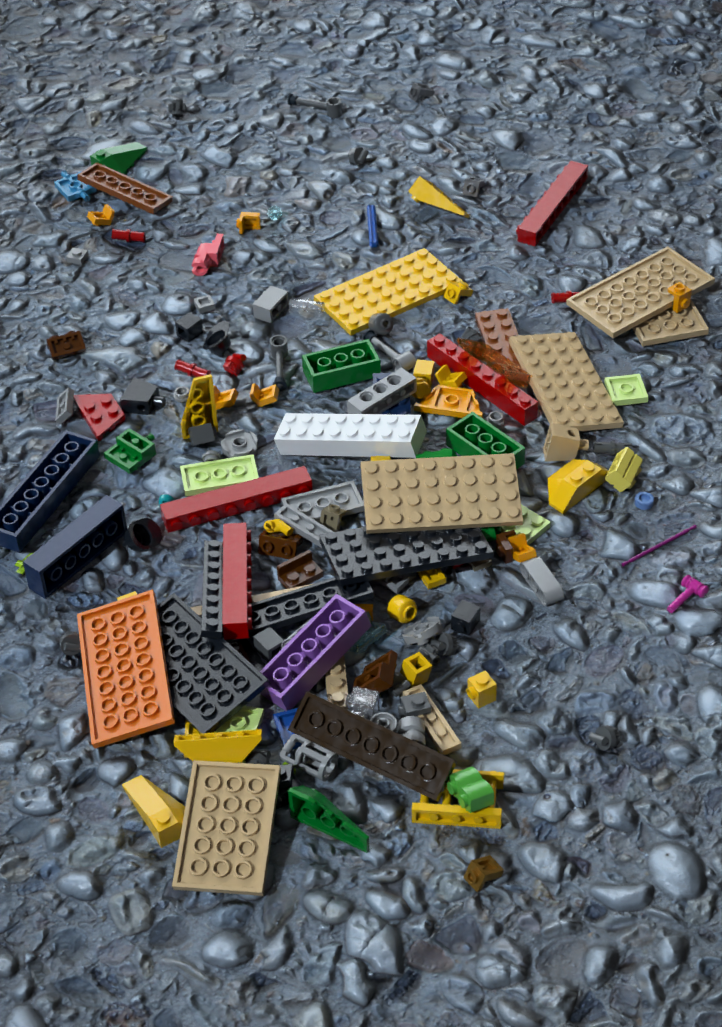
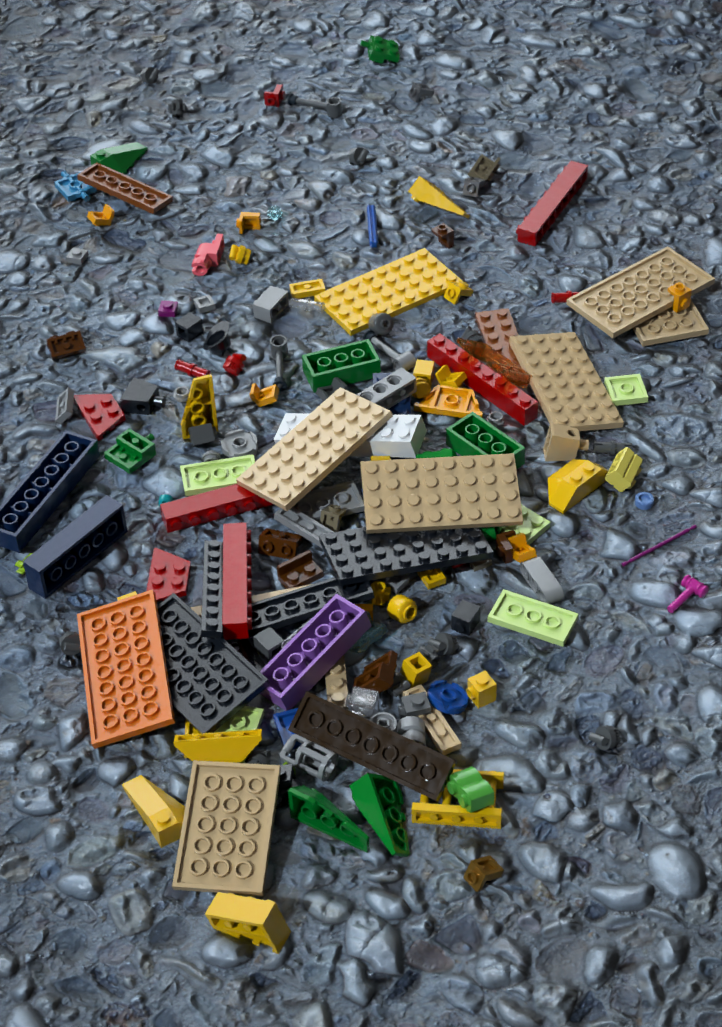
(128, 235): red pin -> none
(142, 535): black piece -> none
(149, 75): none -> dark grey piece
(168, 308): none -> magenta plate
(168, 575): none -> wing
(225, 398): light orange bracket -> none
(240, 254): none -> yellow piece
(250, 918): none -> yellow wedge
(274, 98): none -> red bracket
(278, 525): yellow arm -> none
(306, 288): none -> yellow plate
(313, 448): none -> tan plate
(327, 391): none -> dark grey bracket
(380, 592): none -> yellow gear
(381, 49): none -> green plate
(381, 804): none -> green wedge
(420, 632): light grey plate -> none
(445, 235): none -> reddish brown bracket
(447, 697): none -> blue tile
(484, 167): none -> dark tan bracket
(533, 617): none -> yellowish green plate

